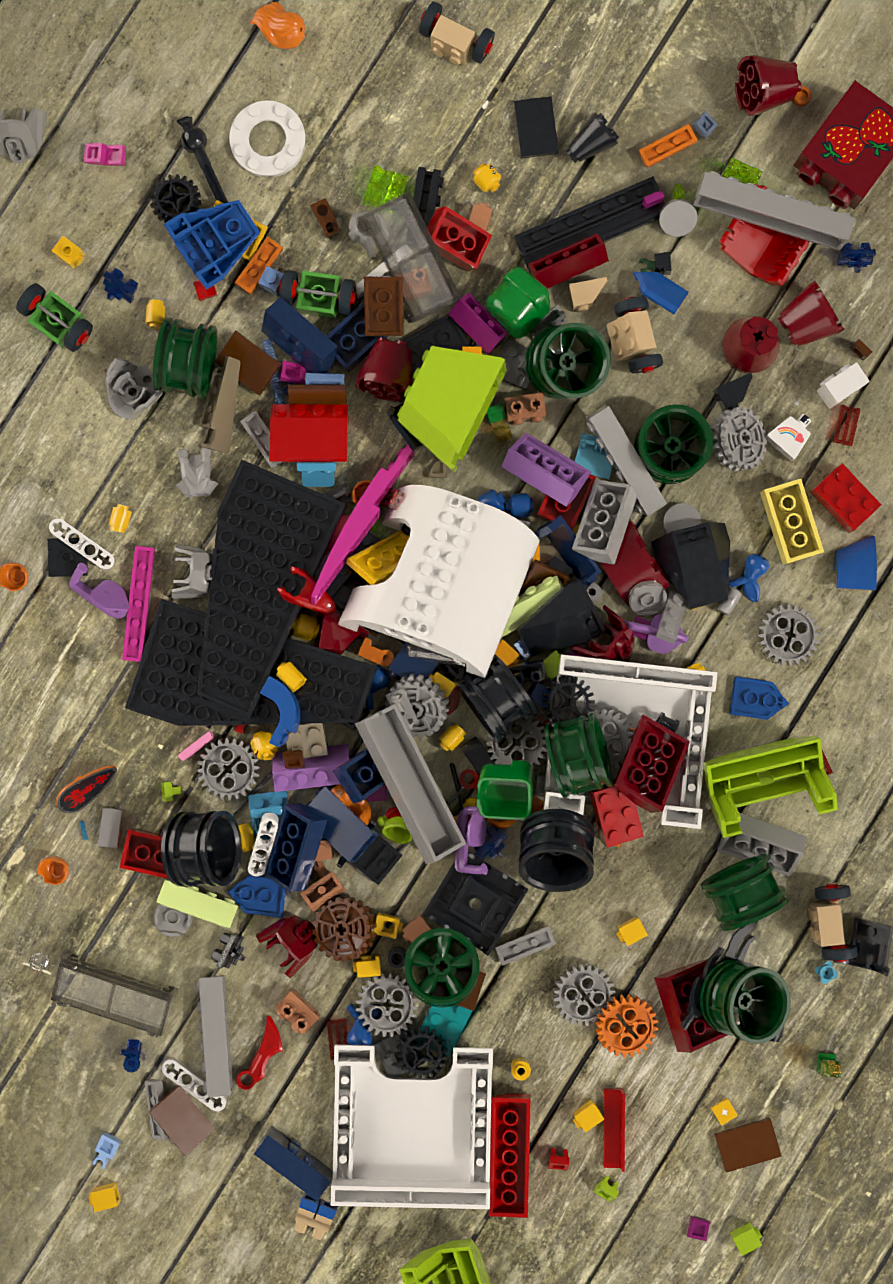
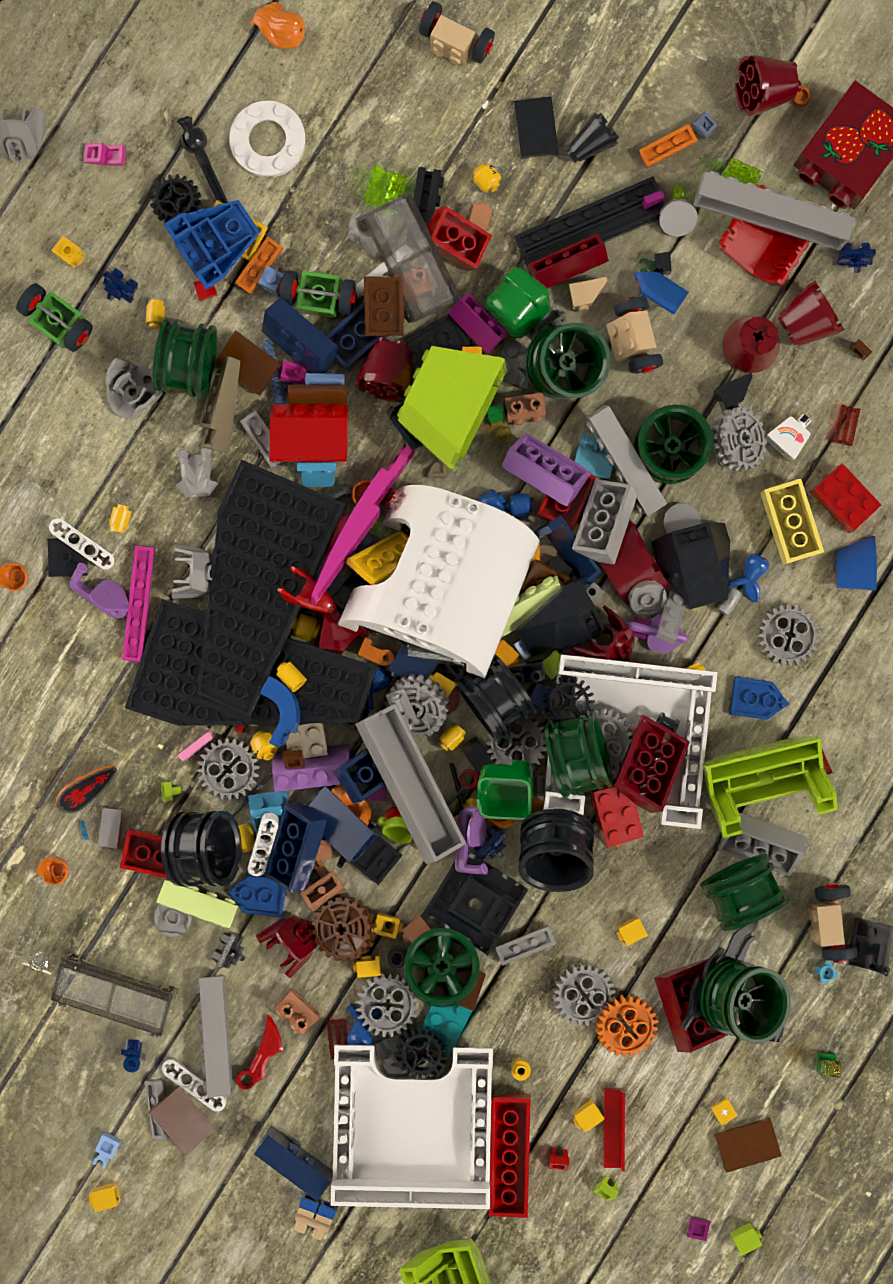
(325, 217): reddish brown leg -> none
(847, 381): white brick -> none

